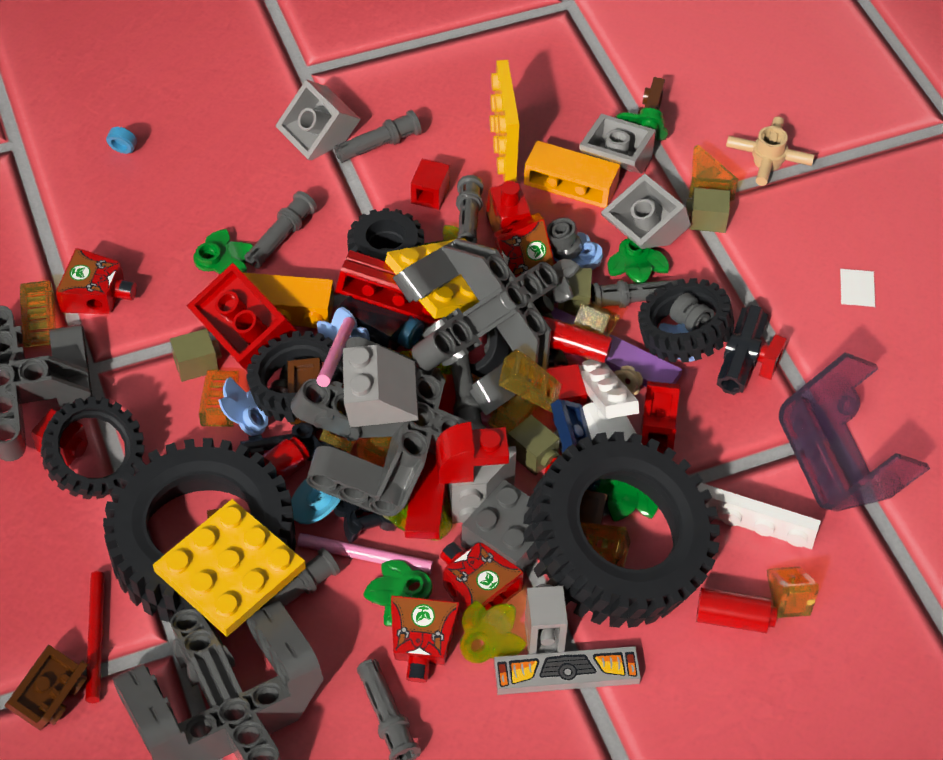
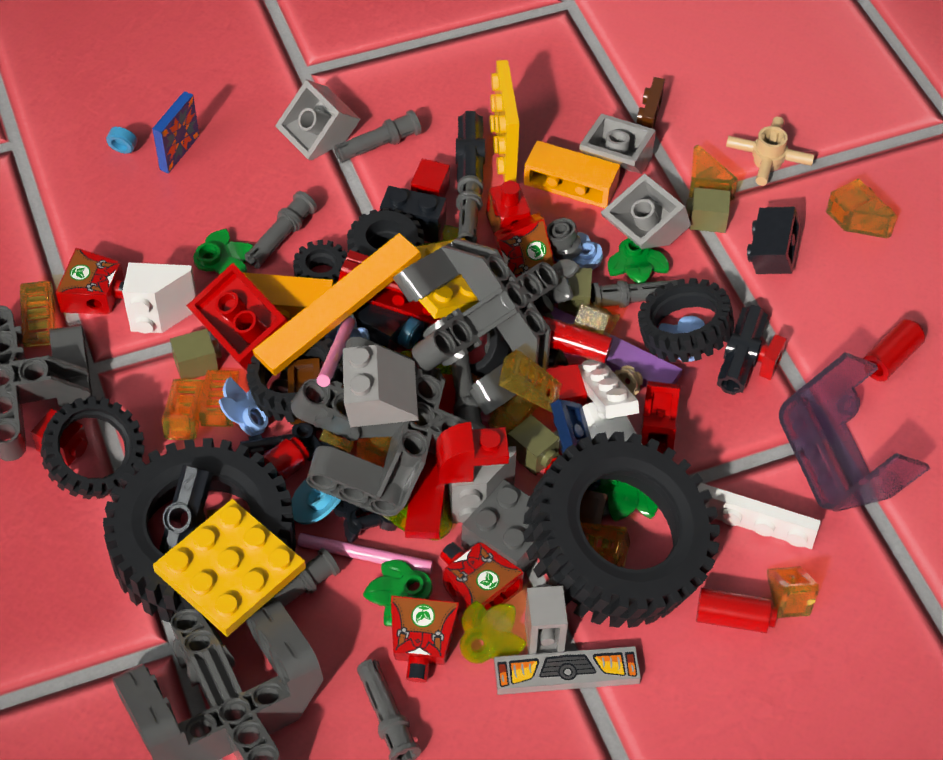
(45, 687): reddish brown bracket -> none
(95, 634): red bar -> none
(157, 295): none -> white slope
(176, 132): none -> blue tile
(182, 411): none -> clear yellow slope
(188, 497): none -> black piece
(319, 255): none -> black tyre
(336, 304): none -> light orange tile
(426, 208): none -> black brick
(470, 145): none -> black piece
(649, 118): green plate -> none
(689, 312): dark grey wheel -> none
(774, 240): none -> black brick
(857, 287): white sticker -> none
(860, 210): none -> clear yellow slope
(895, 348): none -> red brick

